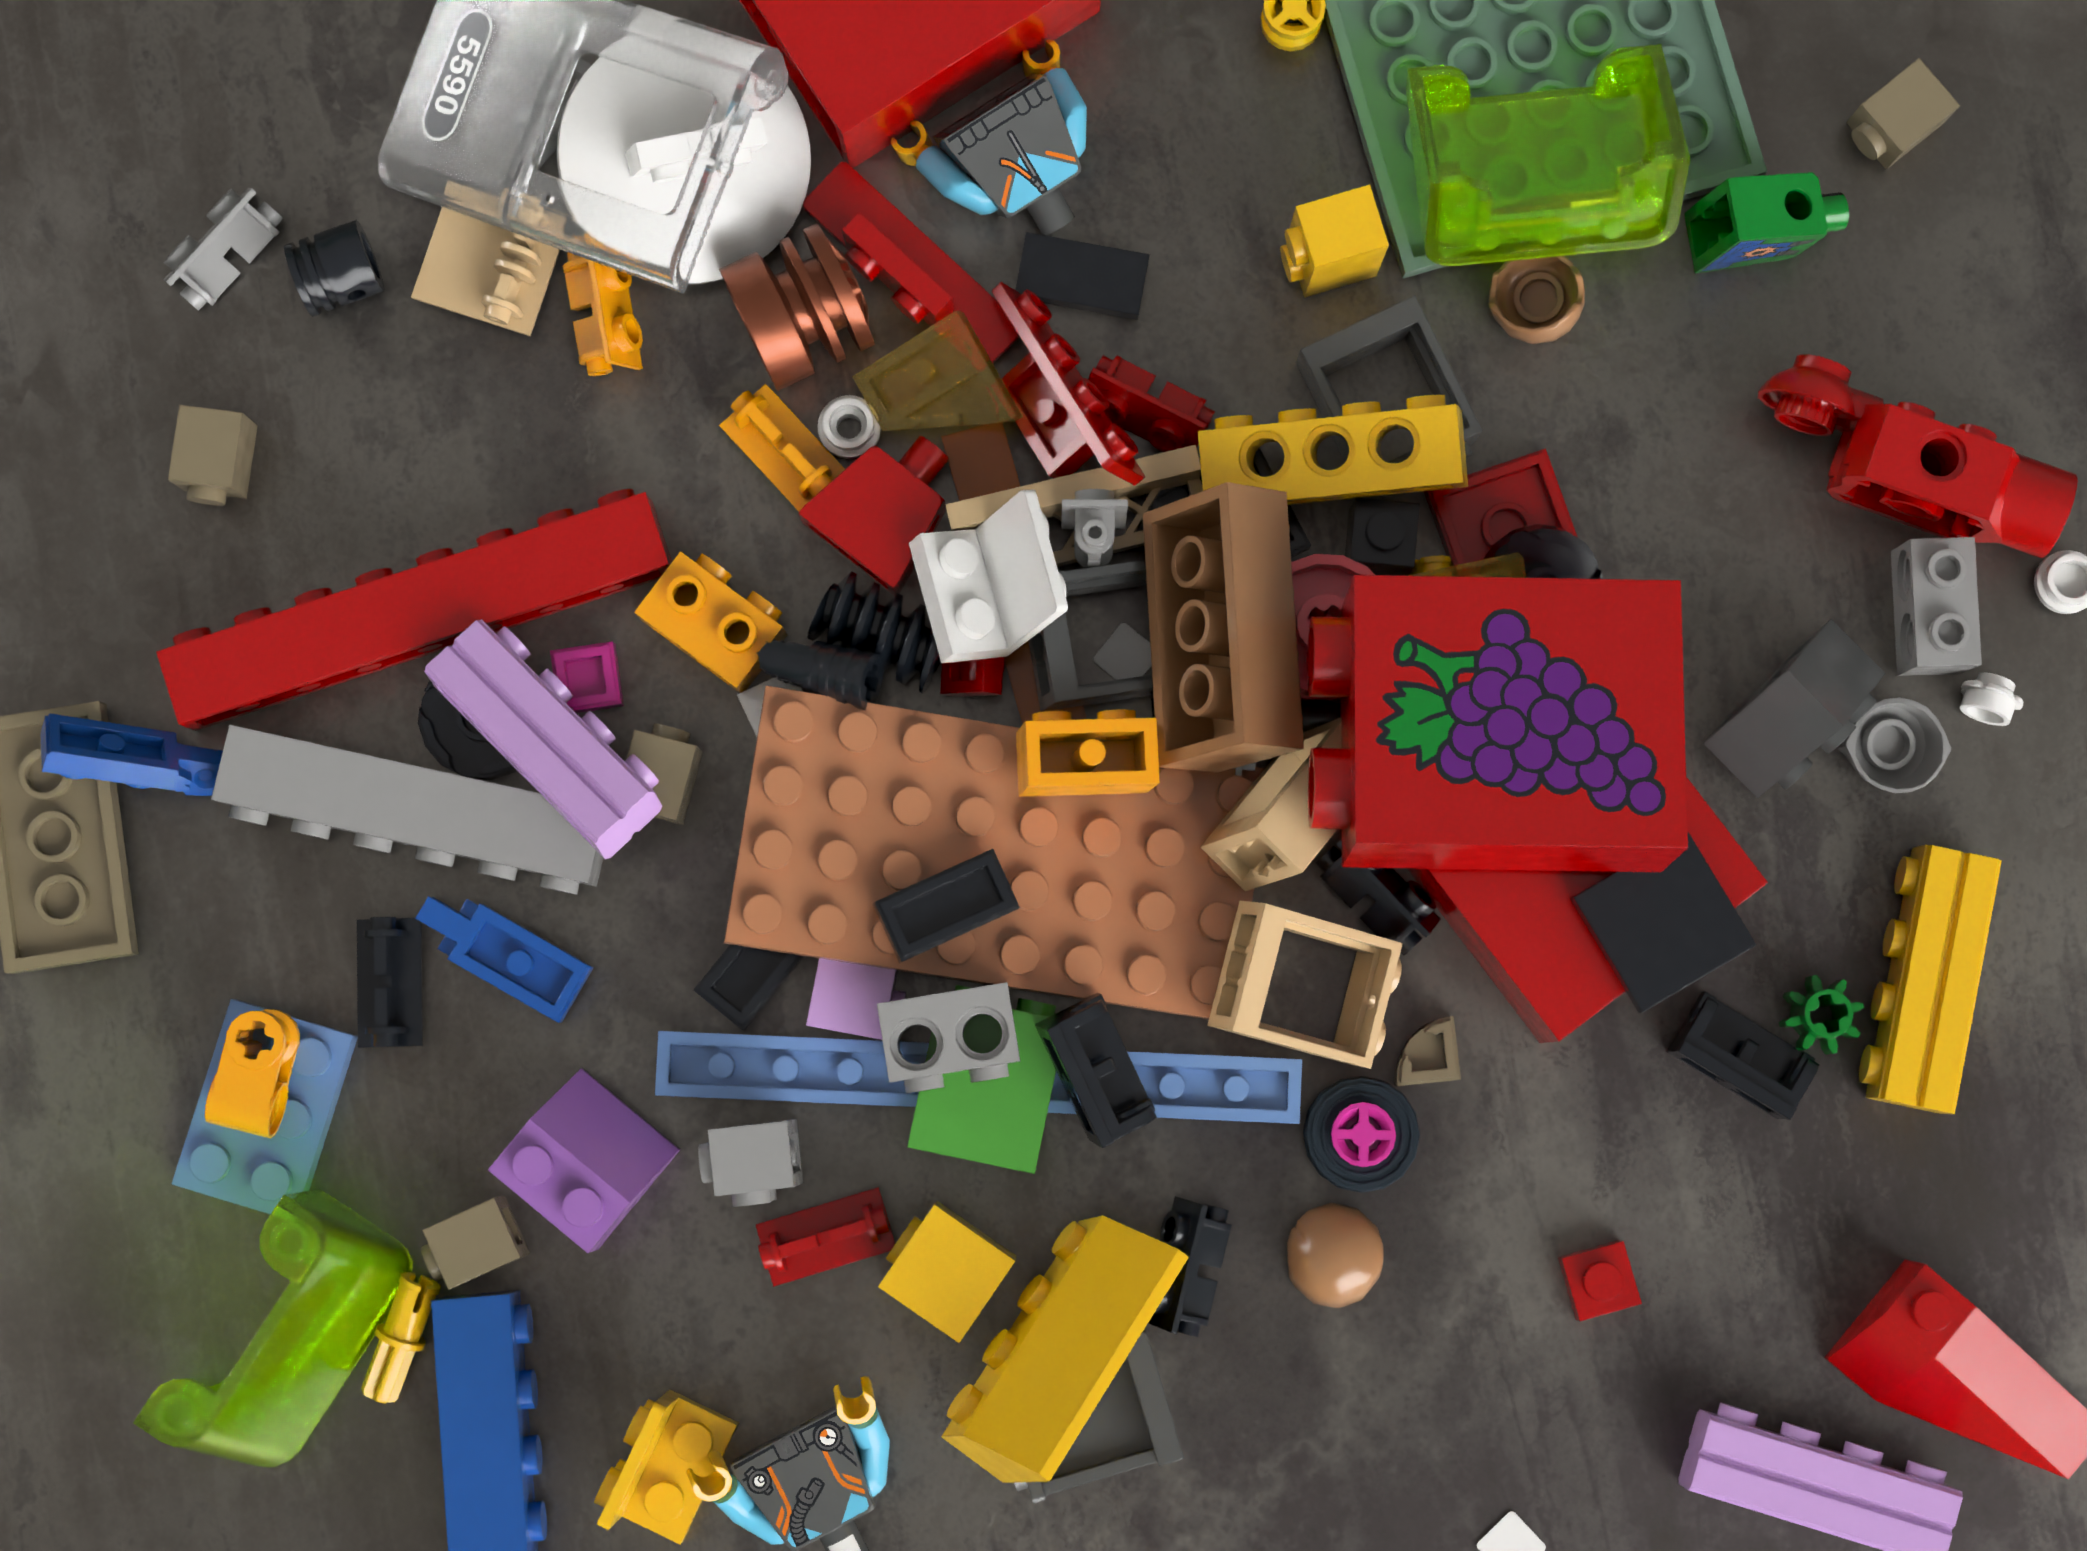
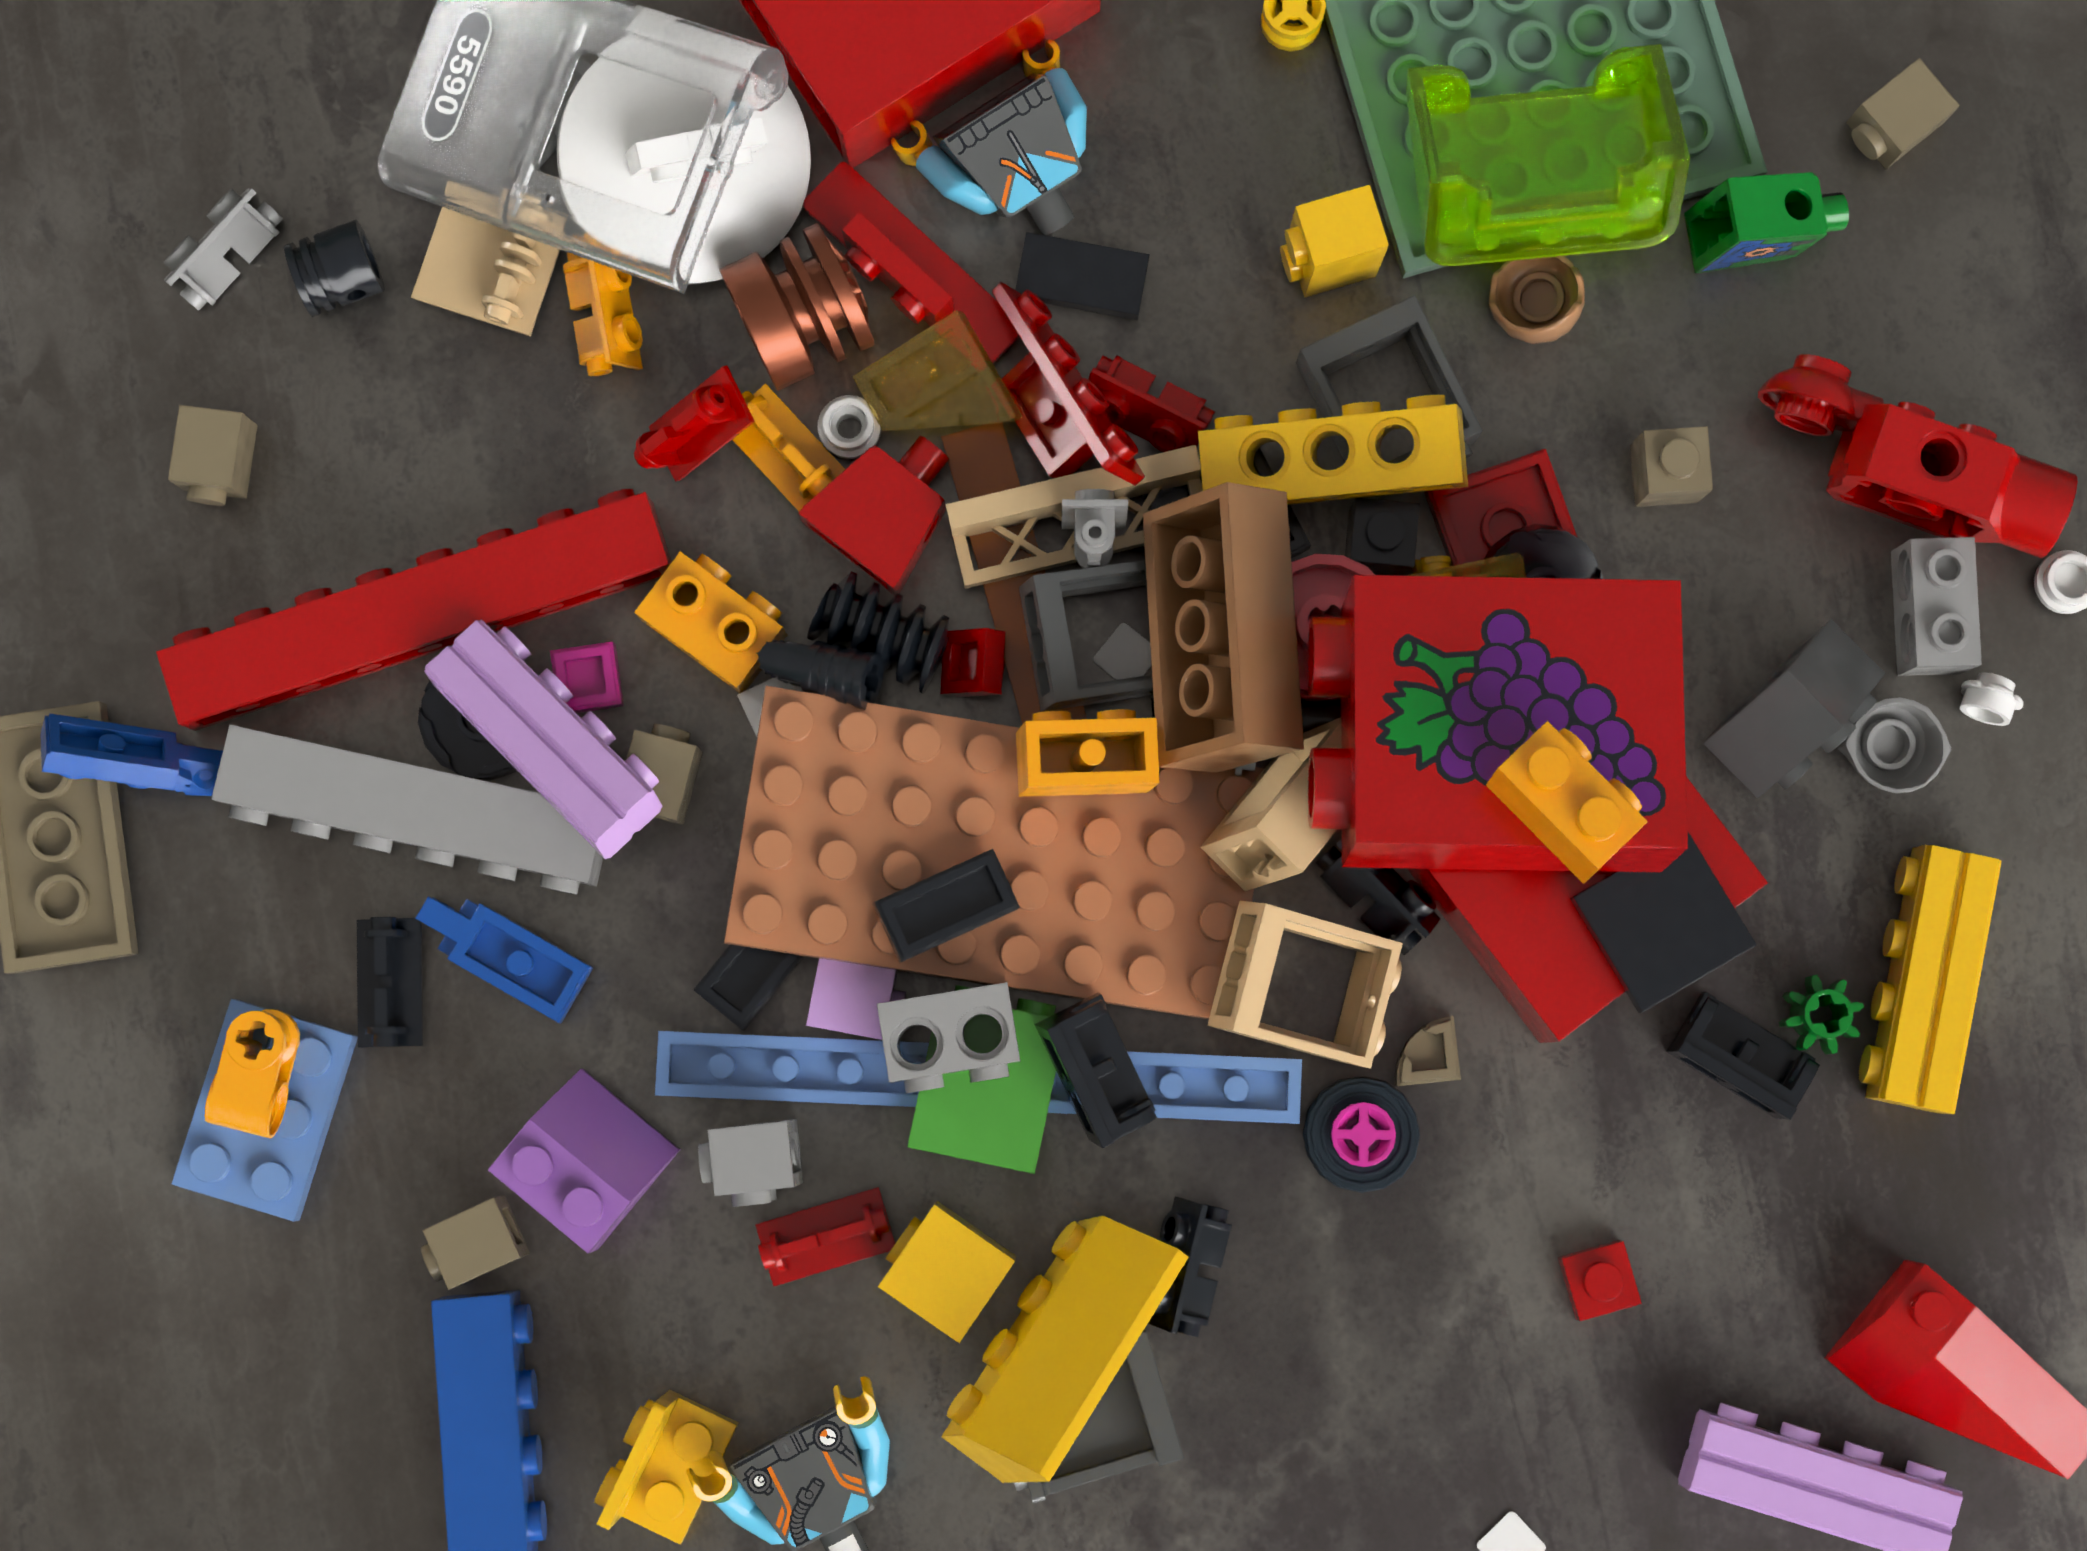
(307, 1346): clear neon green windscreen -> none
(399, 1338): yellow axle -> none
(695, 427): none -> red hinge
(990, 583): white bracket -> none
(1334, 1255): medium nougat hair -> none
(1567, 800): none -> light orange brick
(1671, 466): none -> dark tan brick

